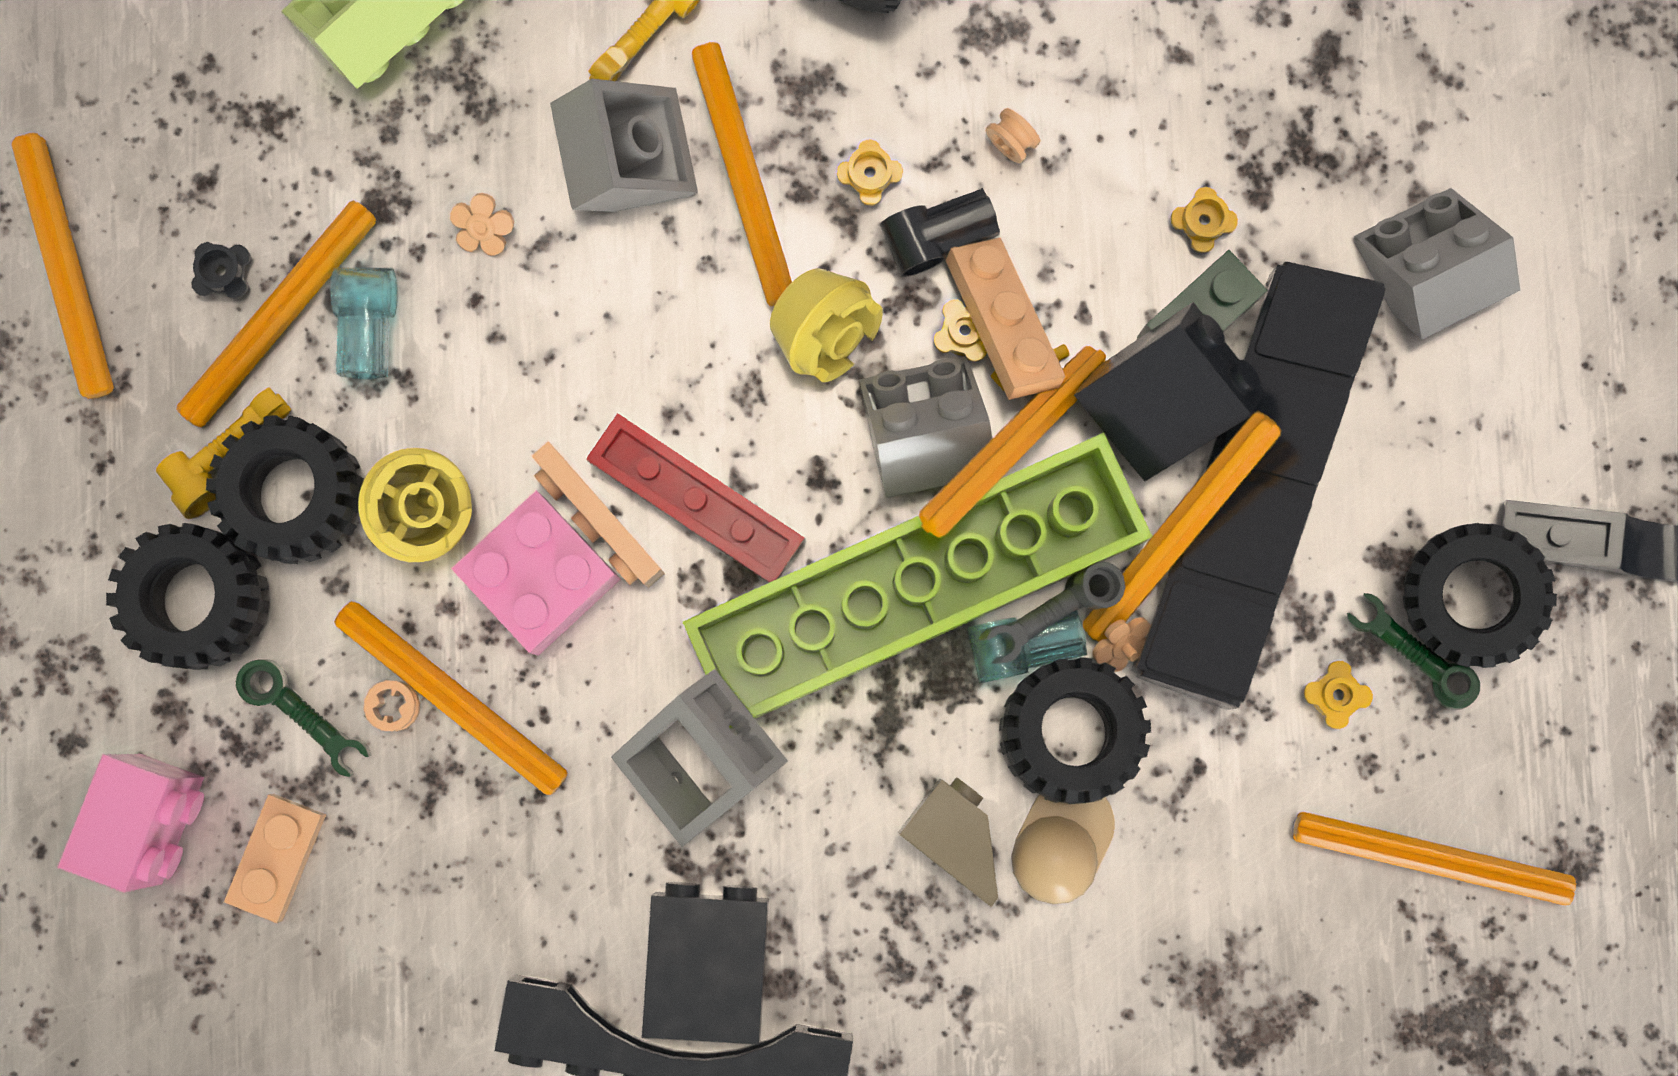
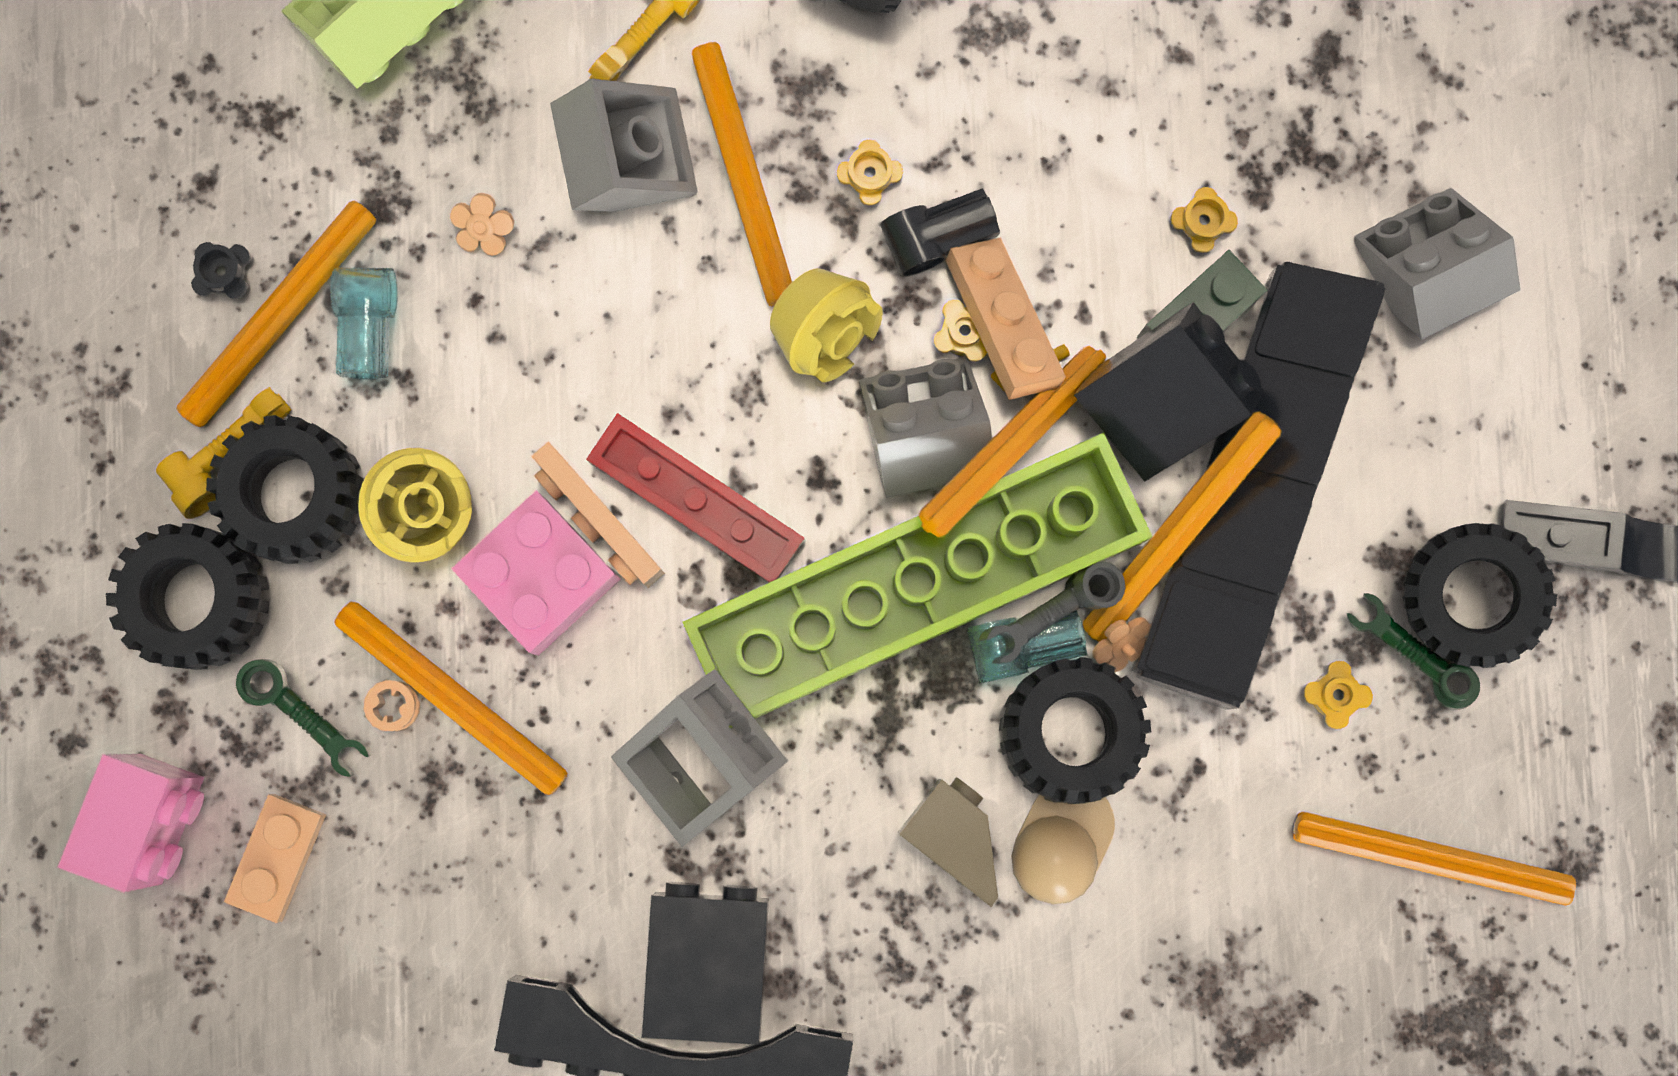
(62, 266): light orange axle -> none
(1012, 135): light nougat bush -> none

